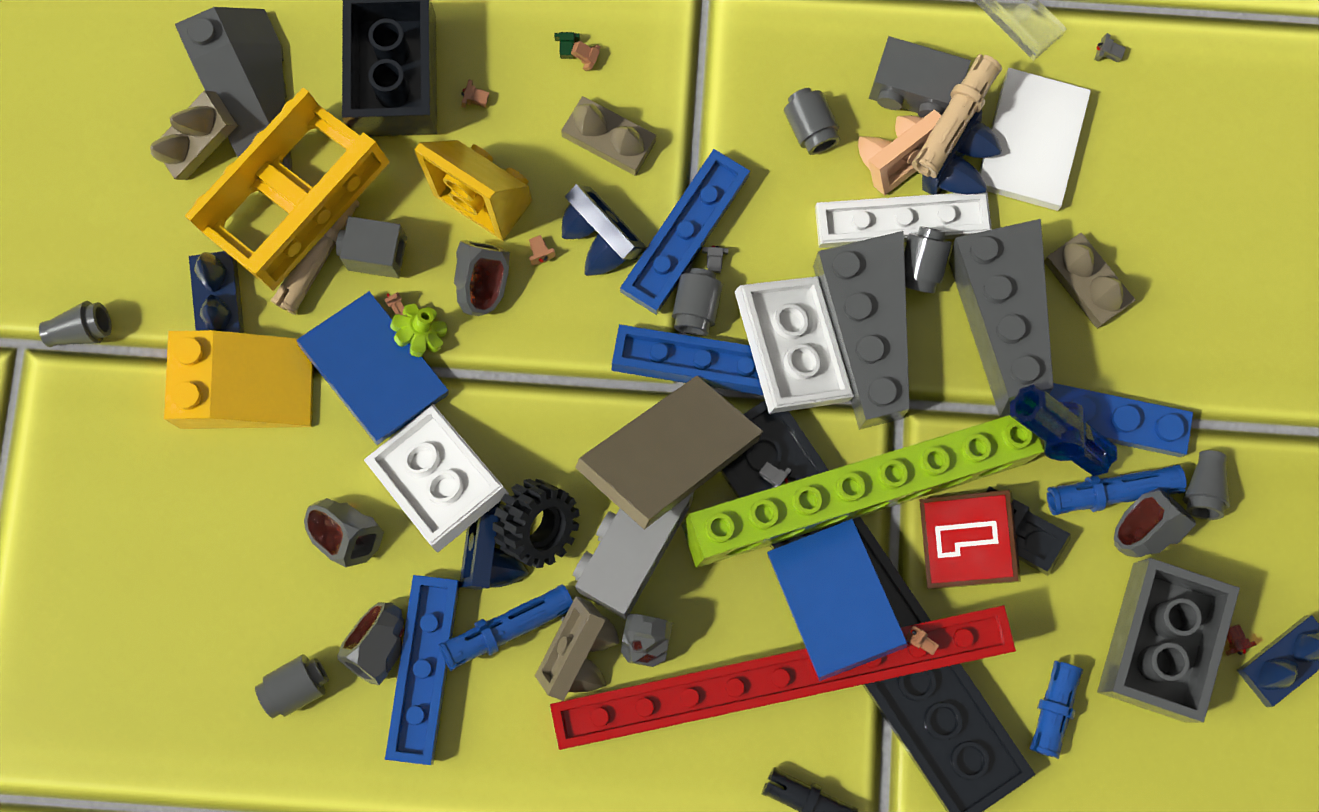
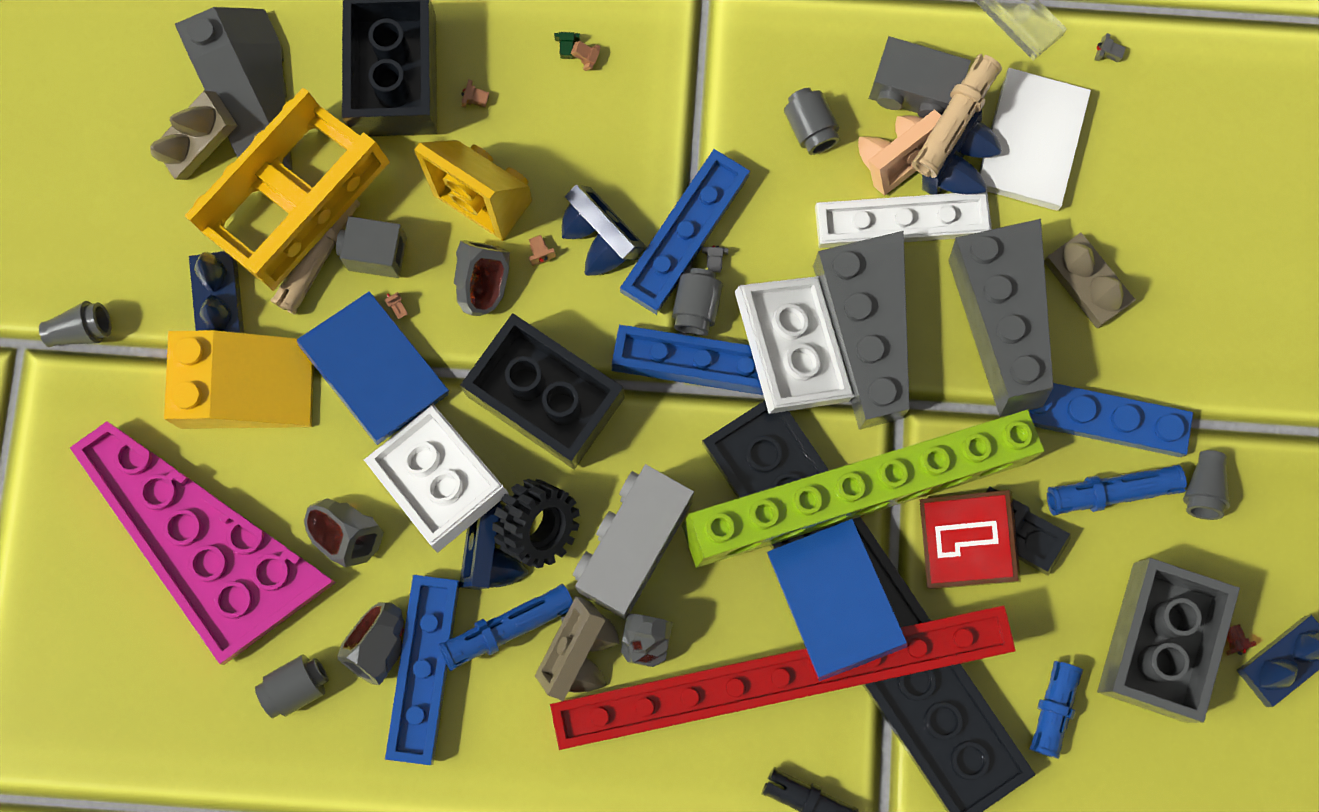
(212, 560): none -> dark pink wing
(418, 329): lime plant -> none
(543, 391): none -> black brick
(608, 135): dark tan tile -> none
(669, 451): dark tan tile -> none
(774, 475): flat silver piece -> none
(920, 640): nougat piece -> none
(926, 259): dark grey brick -> none
(1063, 430): clear blue piece -> none
(1152, 525): dark grey rock -> none

